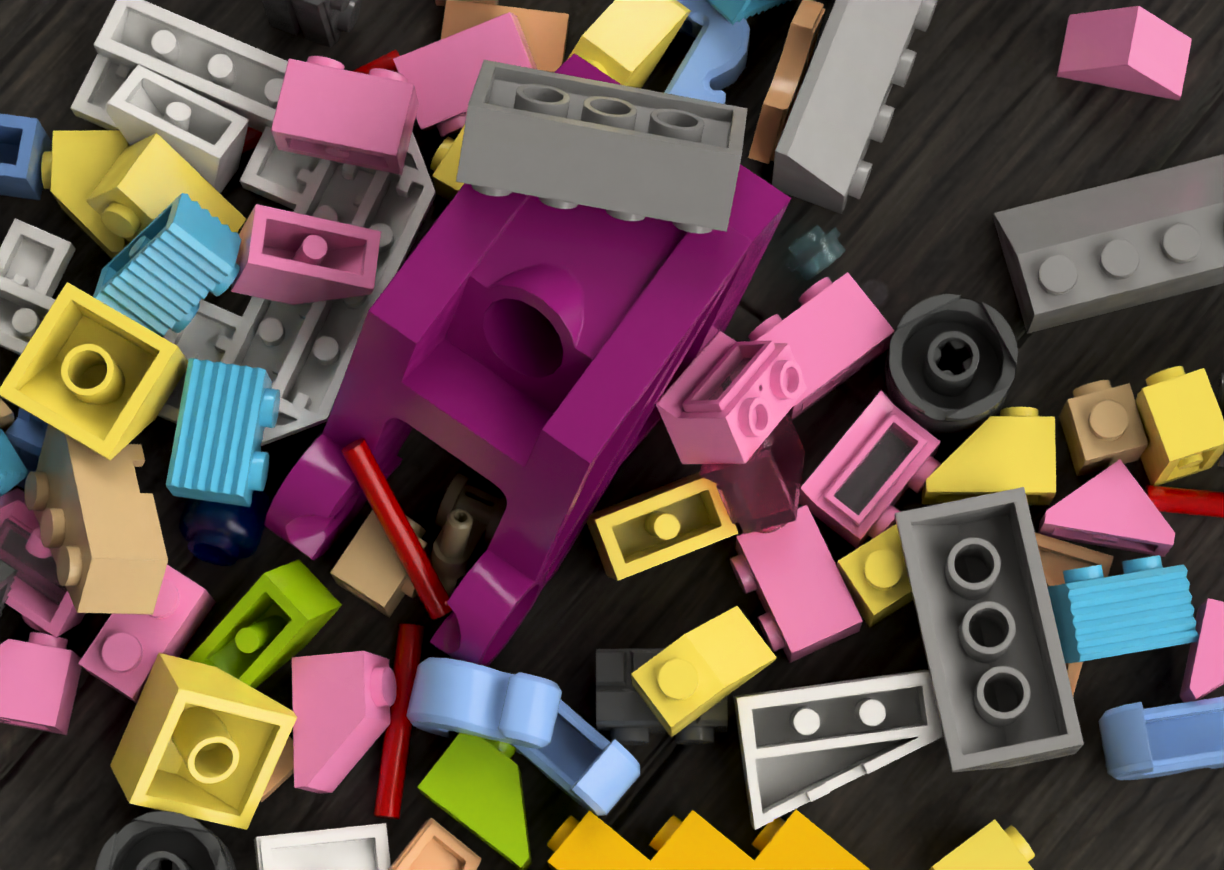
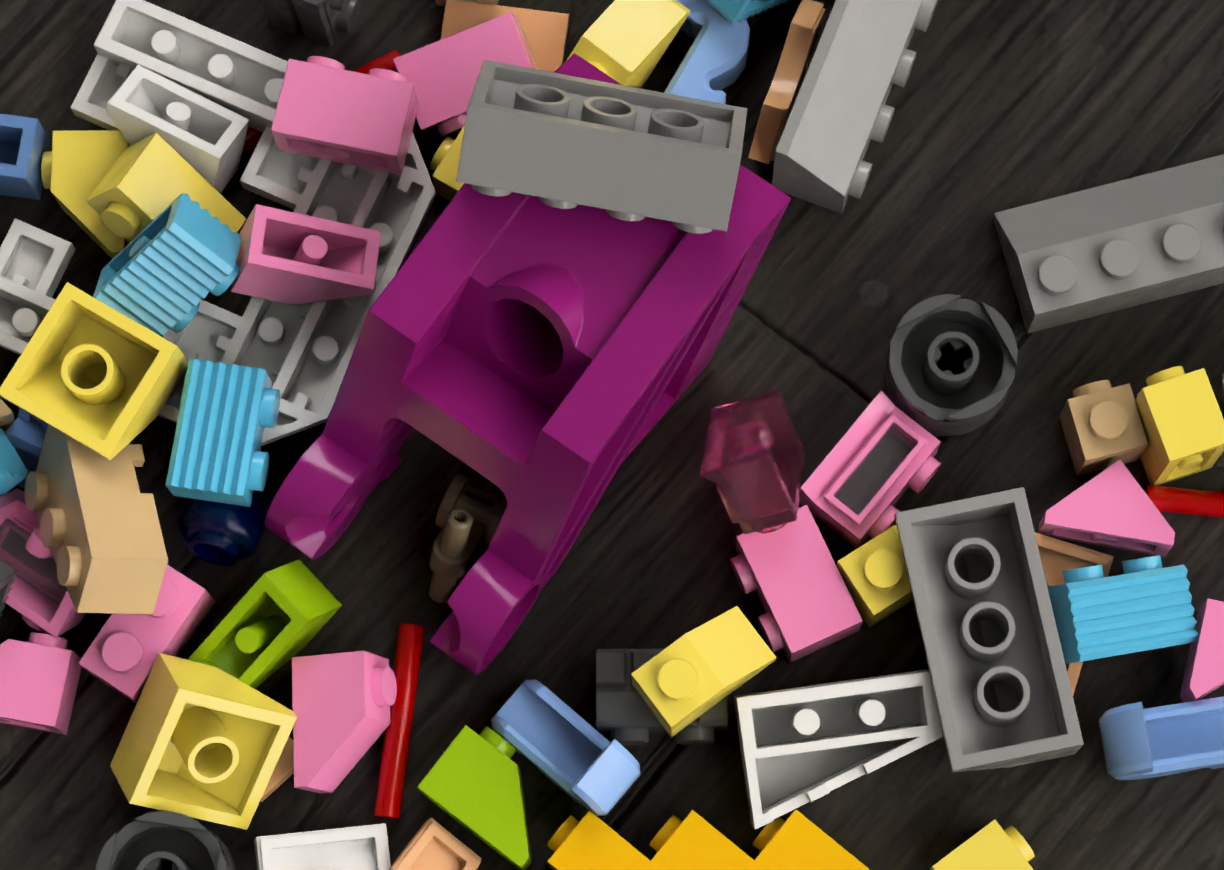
(373, 569): tan brick -> none
(397, 528): red bar -> none
(483, 702): light blue animal -> none
(659, 526): light yellow brick -> none
(730, 399): bright pink window -> none
(815, 251): clear light blue plate -> none
(829, 336): bright pink brick -> none
(999, 457): light yellow slope -> none
(1125, 52): bright pink slope -> none

